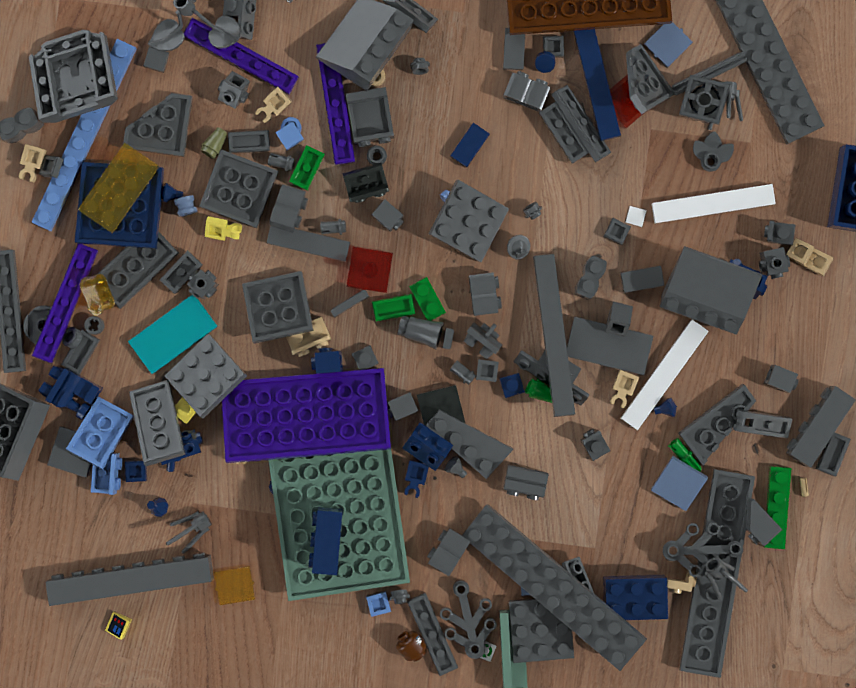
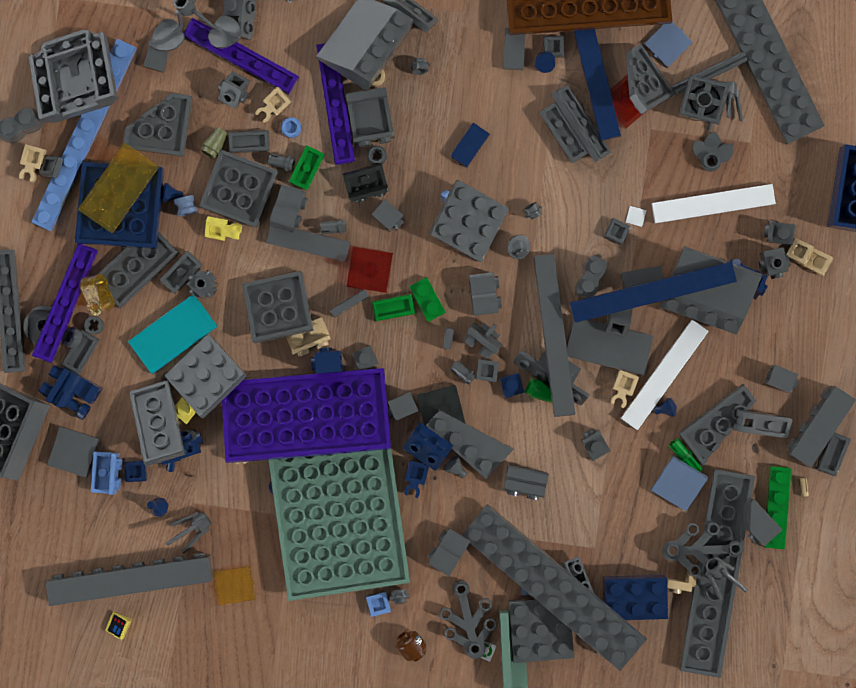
(100, 433): medium blue plate -> none
(289, 136): medium blue tile -> none
(325, 541): dark blue brick -> none
(421, 330): dark grey plant -> none
(432, 634): dark grey tile -> none
(527, 91): dark grey brick -> none
(653, 291): none -> dark blue tile

